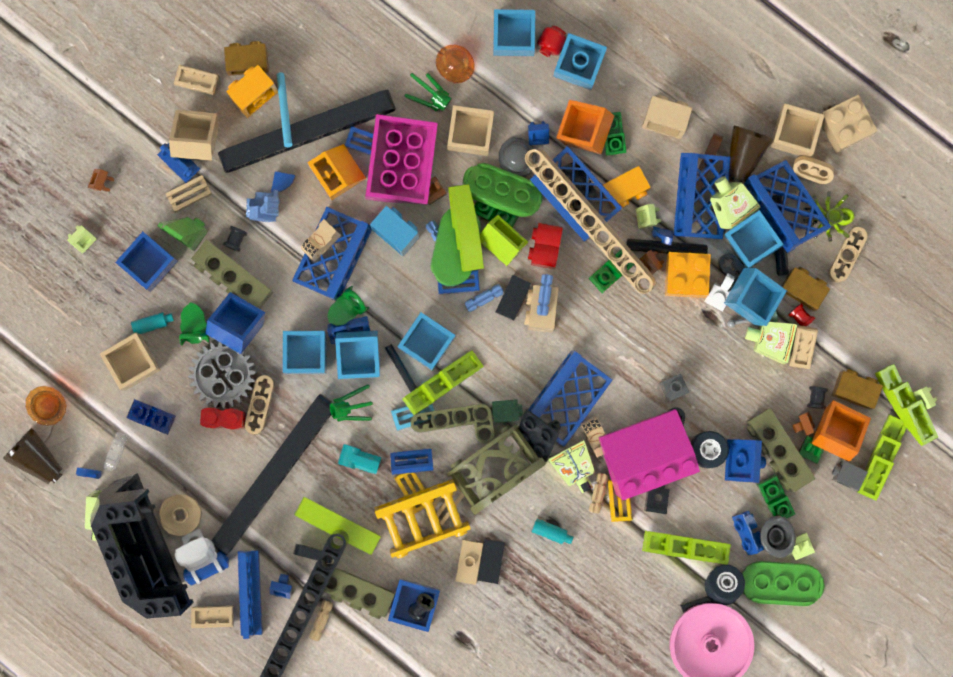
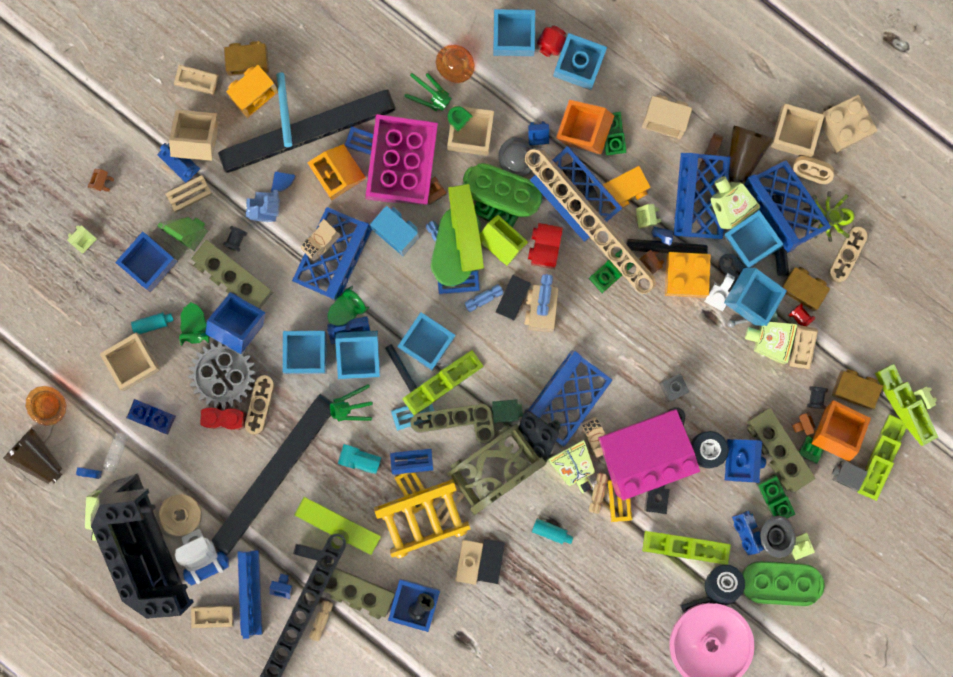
(458, 117): none -> green tile

